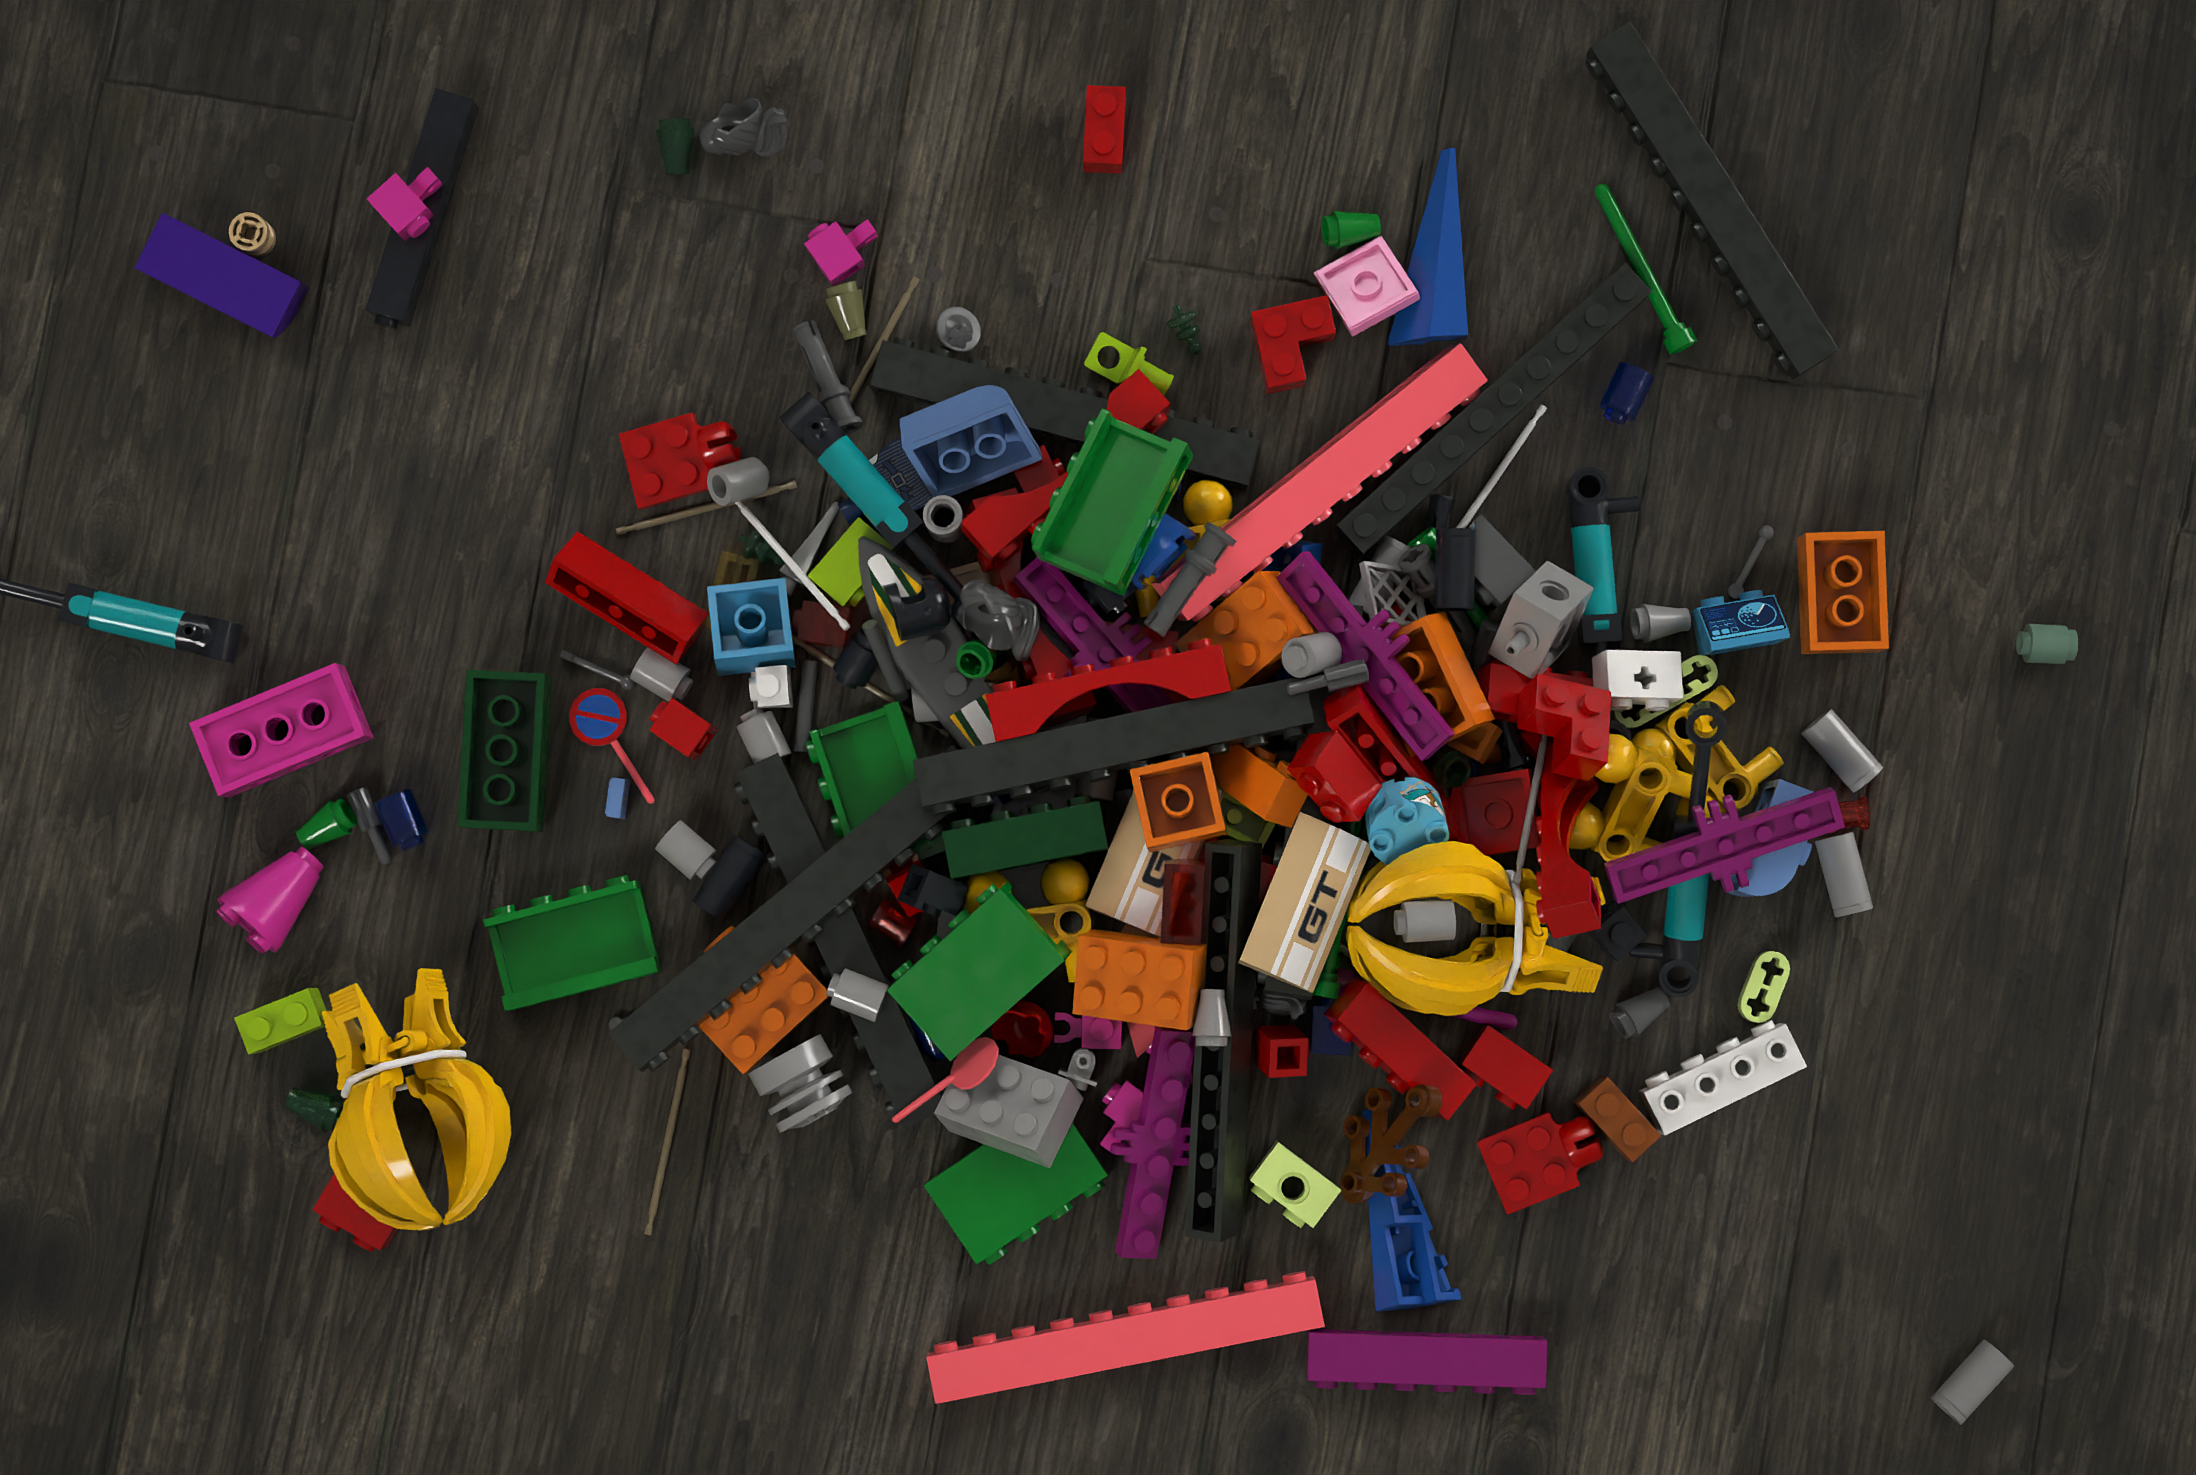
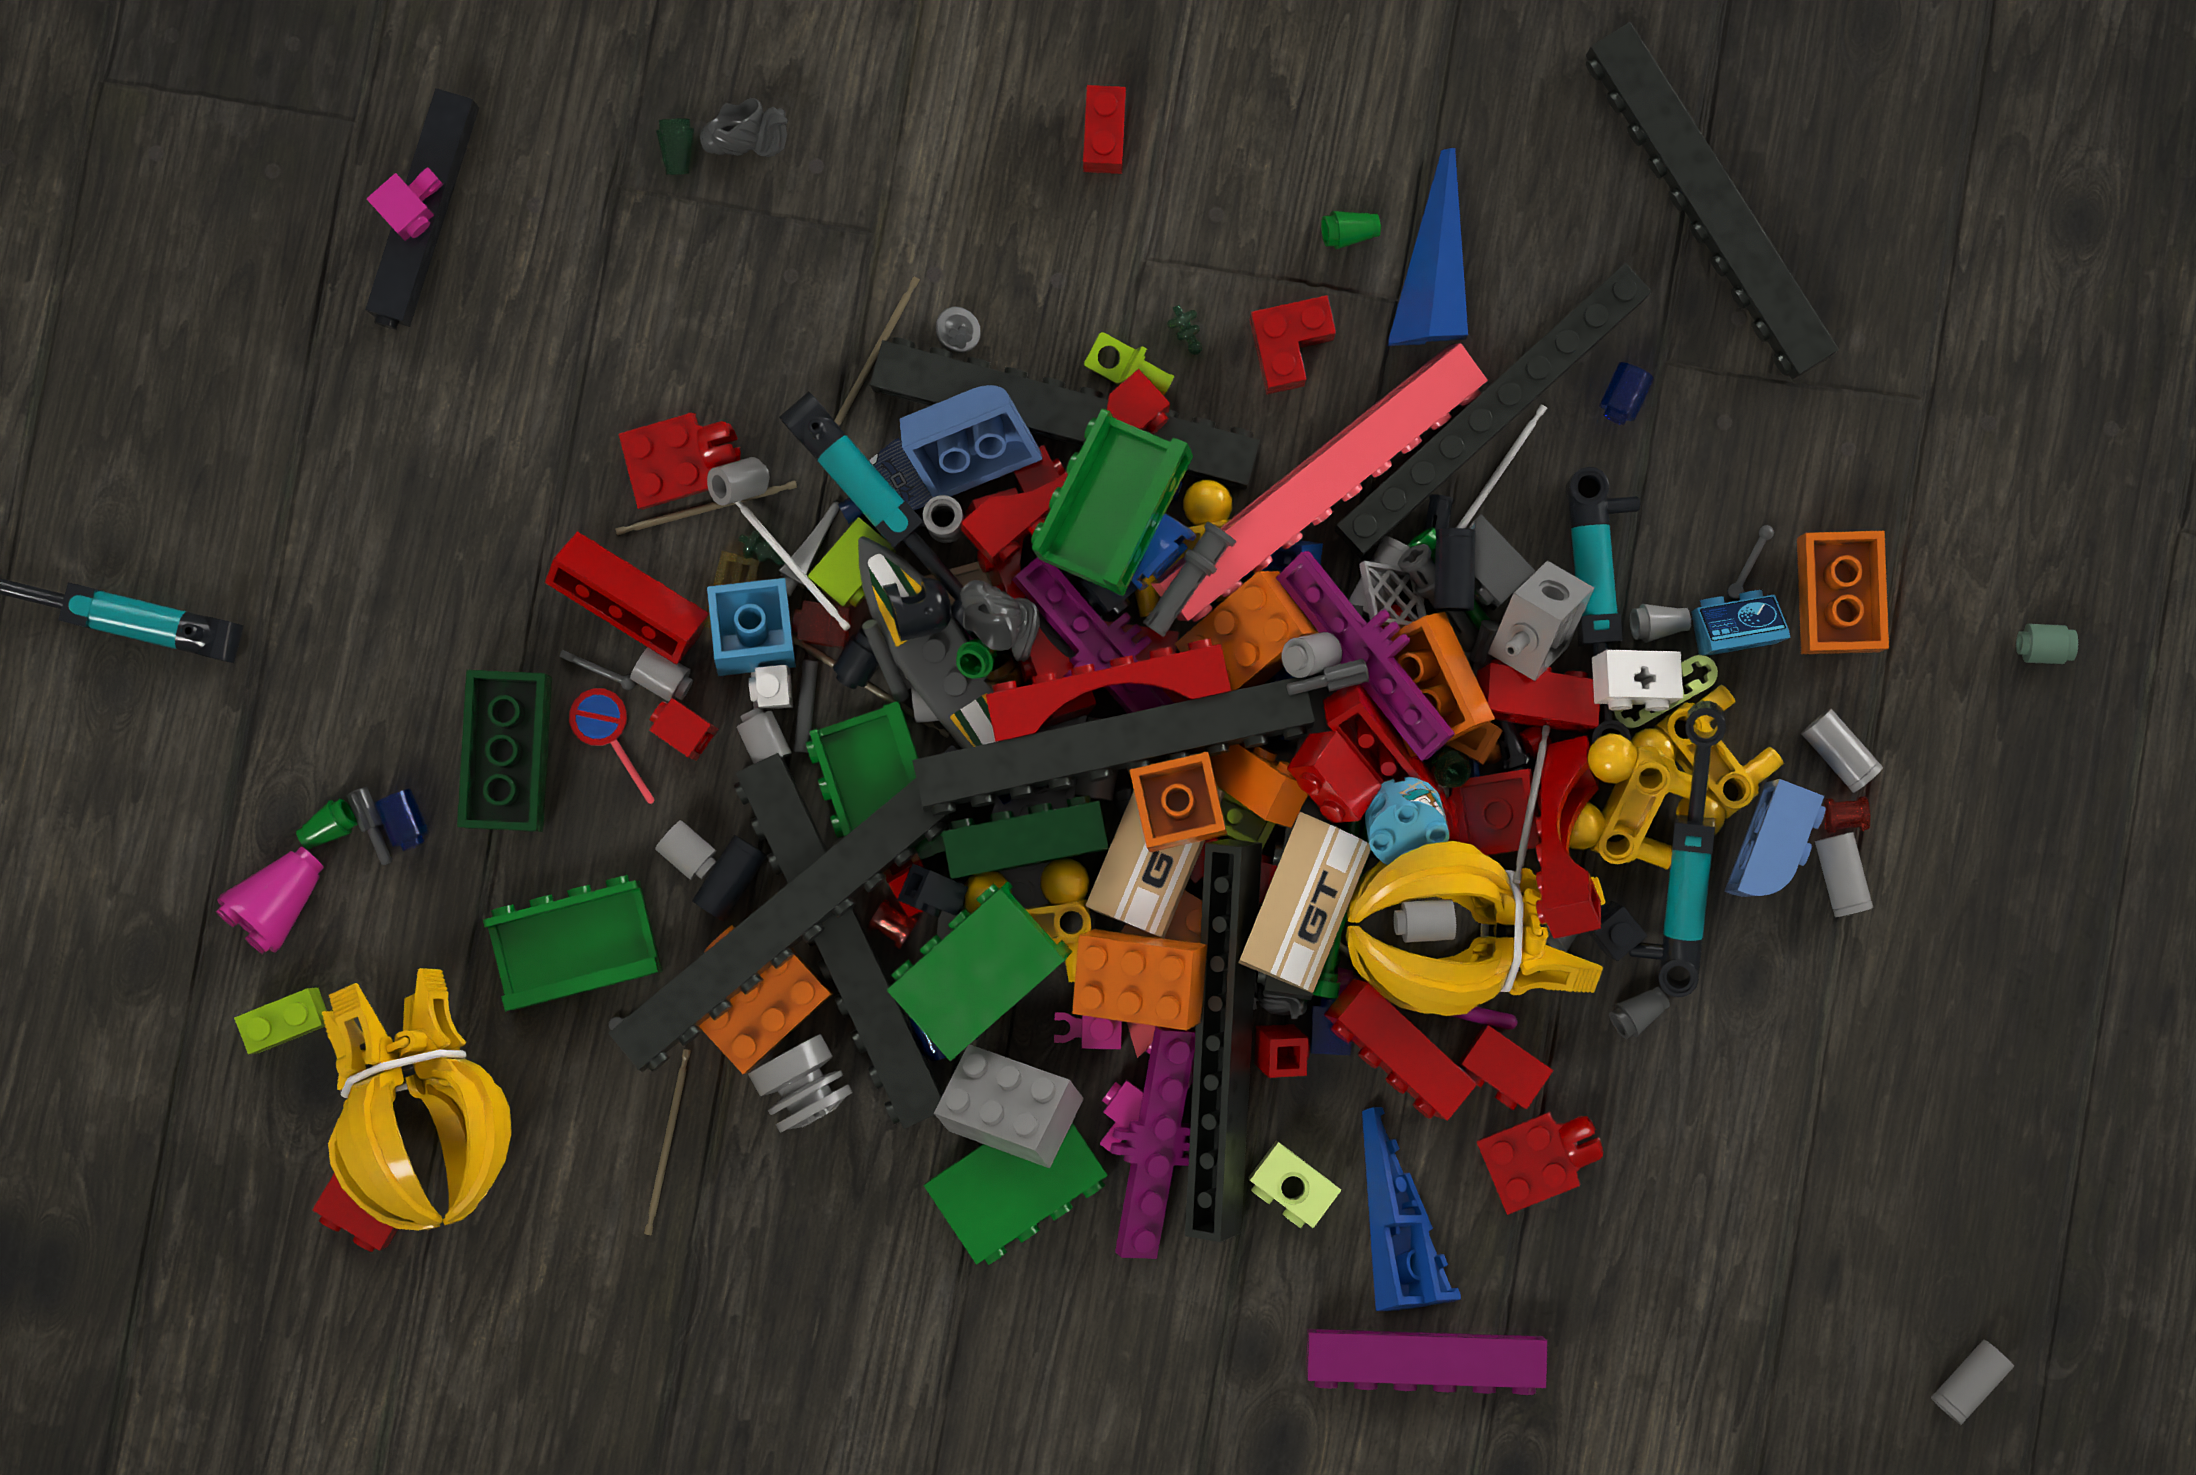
(221, 276): dark purple brick -> none
(258, 717): dark pink brick -> none
(259, 237): tan wheel -> none
(315, 1107): clear green cone -> none
(617, 798): medium blue tile -> none
(832, 393): dark grey pin -> none
(837, 252): dark pink brick -> none
(847, 309): olive cone -> none
(857, 994): light grey brick -> none
(967, 1071): coral piece -> none
(1024, 1029): red hair -> none
(1081, 1069): light grey hinge -> none
(1124, 1339): coral brick -> none
(1182, 901): clear red brick -> none
(1212, 1020): light grey cone -> none
(1358, 1179): reddish brown plant -> none
(1366, 285): bright pink plate -> none
(1574, 717): red brick -> none
(1617, 1118): dark orange brick -> none
(1676, 334): green piece -> none
(1721, 1078): white brick -> none
(1724, 844): magenta hinge -> none
(1772, 991): yellowish green beam -> none

